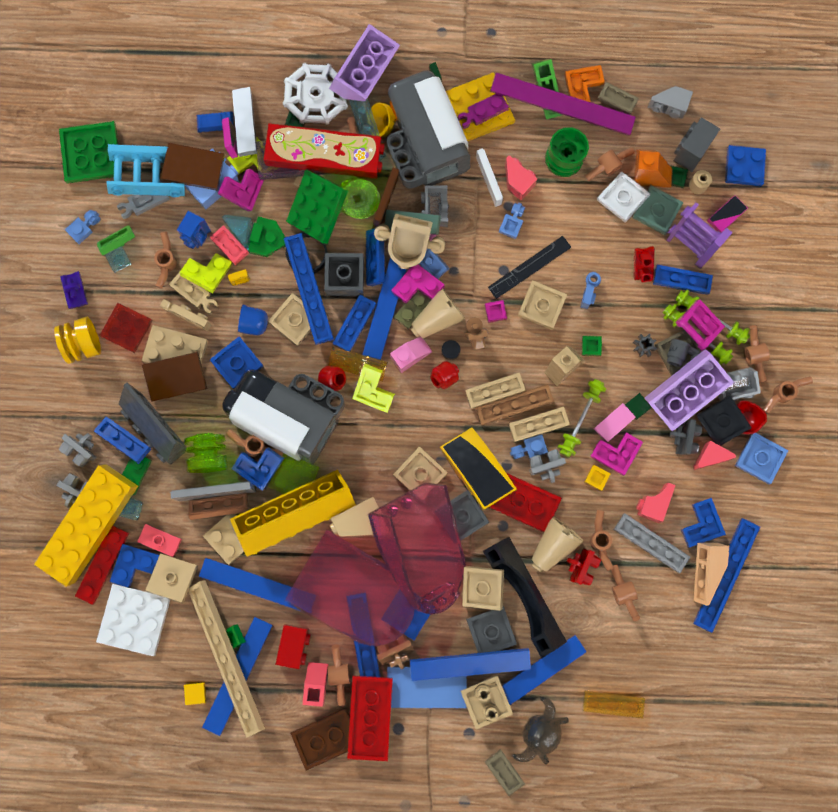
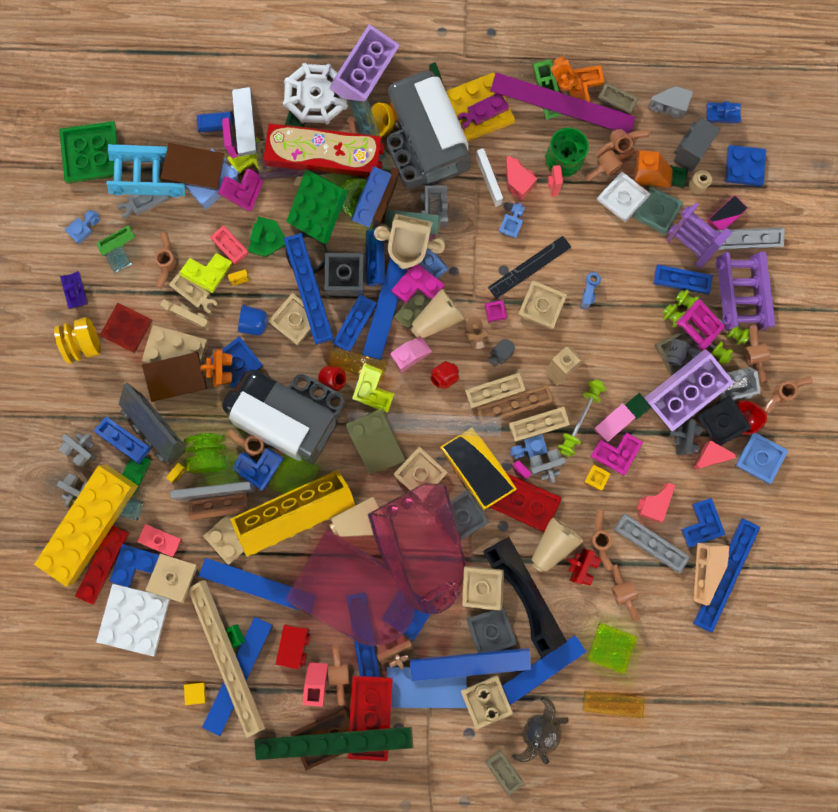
(176, 473): none -> yellow tile
(193, 230): blue window -> none
(219, 359): none -> orange hips
(240, 227): clear light blue slope -> none
(334, 743): none -> dark green plate
(371, 196): none -> blue plate
(376, 441): none -> olive slope
(440, 423): none -> clear plate
(451, 350): black tile -> none
(501, 352): none -> dark grey arm
(521, 470): none -> dark pink tile
(555, 180): none -> coral plate
(564, 74): none -> orange hips
(591, 346): green plate -> none
(611, 648): none -> clear neon green plate
(624, 146): none -> nougat piece
(644, 264): red hips -> none
(649, 344): dark grey gear -> none
(723, 112): none -> blue hips
(754, 238): none -> light grey tile
(761, 288): none -> medium lavender fence

